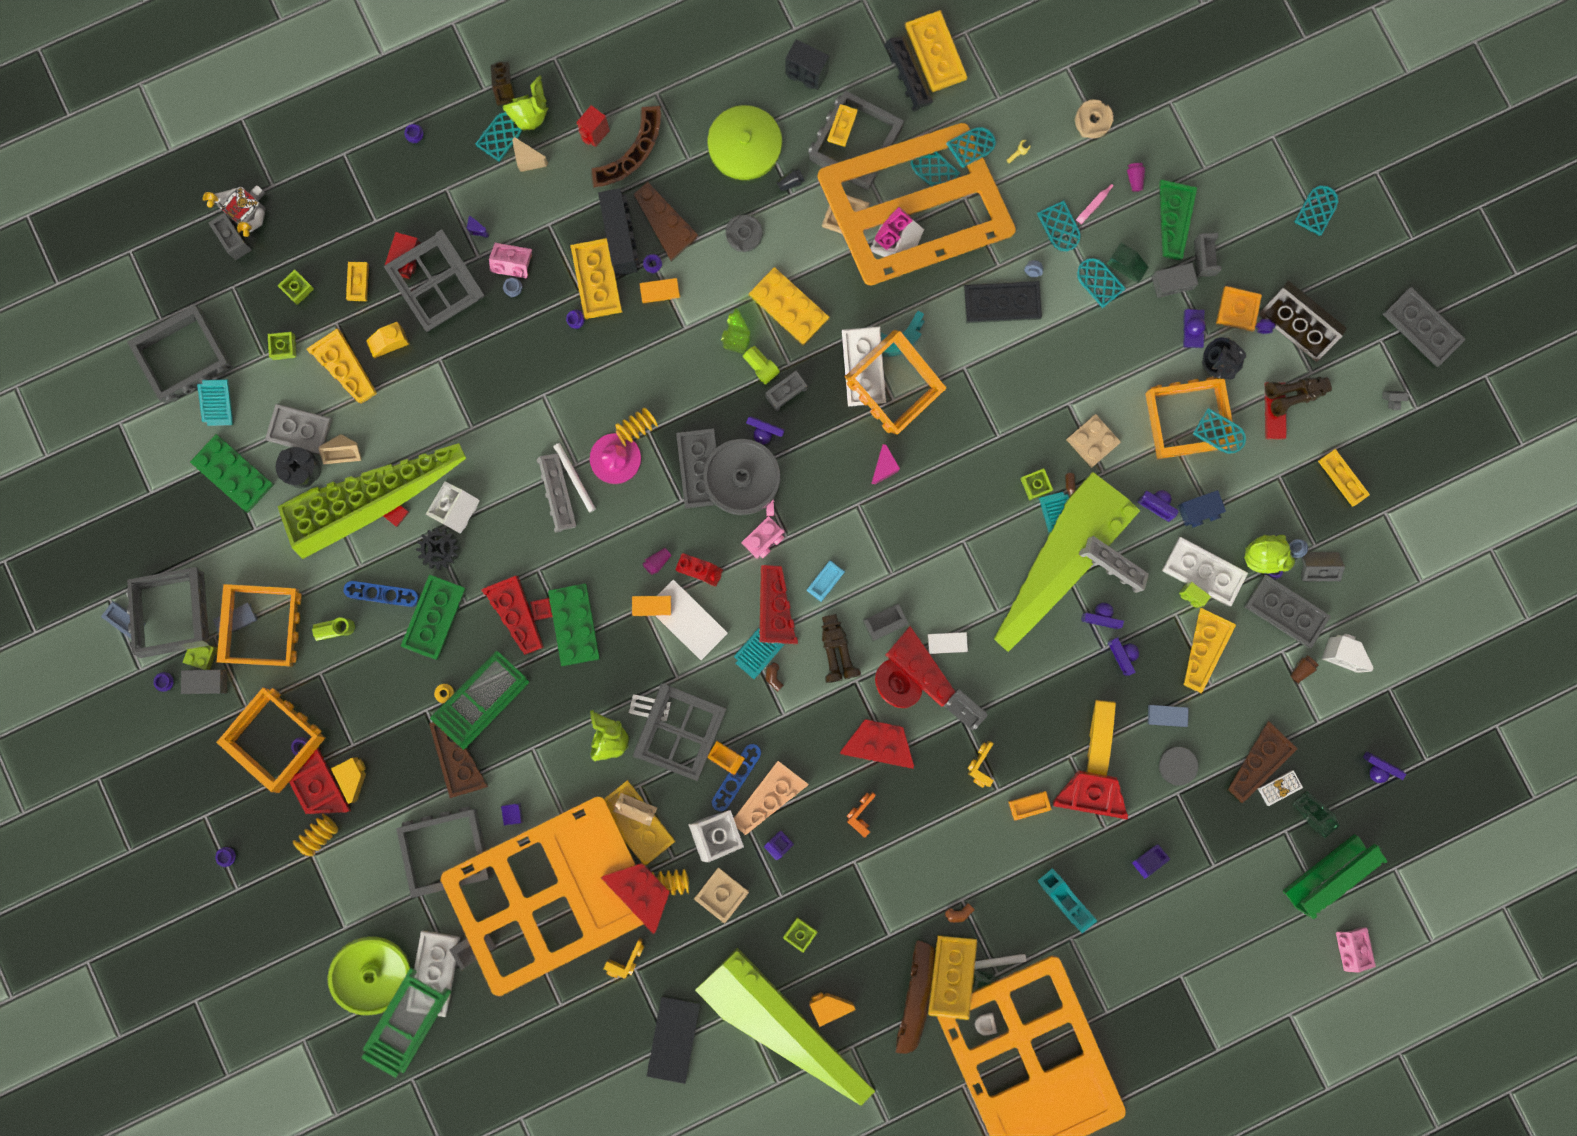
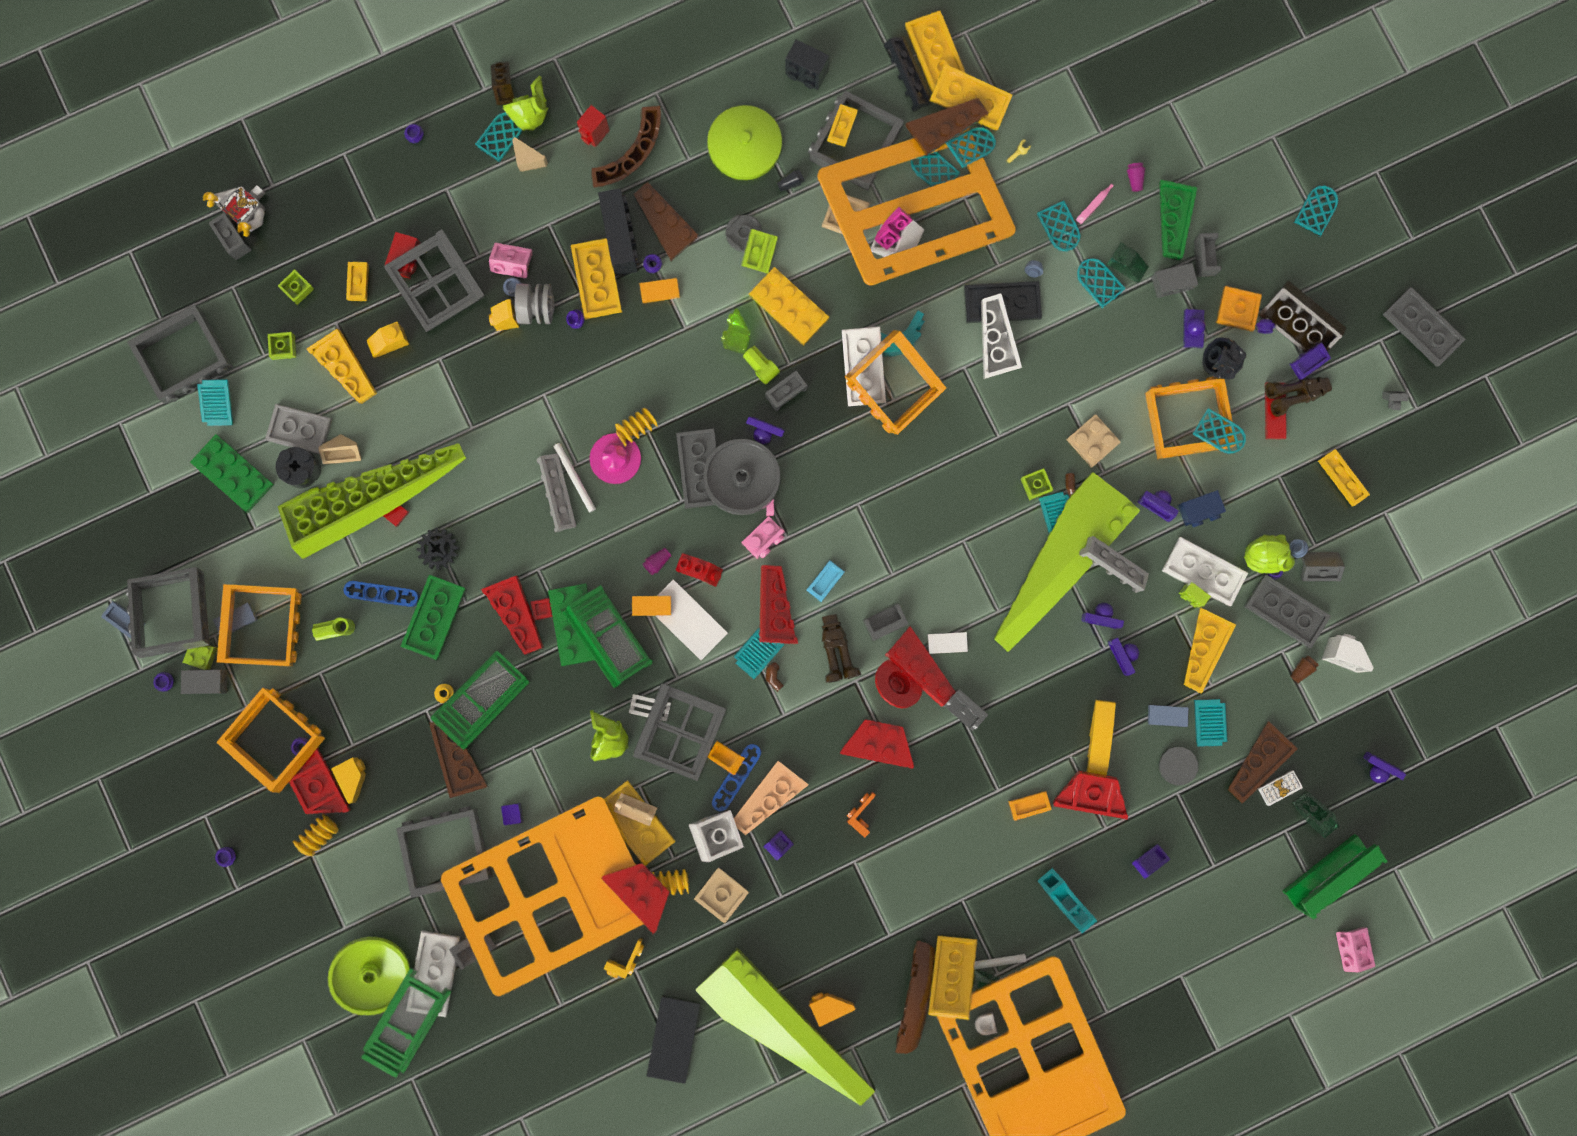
(453, 507): white slope -> none
(476, 228): dark purple slope -> none
(503, 316): none -> yellow slope
(534, 303): none -> light grey wheel
(606, 636): none -> green piece
(759, 251): none -> lime plate
(800, 934): lime piece -> none
(885, 466): dark pink slope -> none
(941, 127): none -> reddish brown wing
(958, 87): none -> yellow plate
(959, 916): dark orange arm -> none
(980, 778): yellow bracket -> none
(998, 343): none -> white wedge
(1100, 111): tan plate -> none
(1210, 722): none -> teal window
(1310, 361): none -> dark purple tile

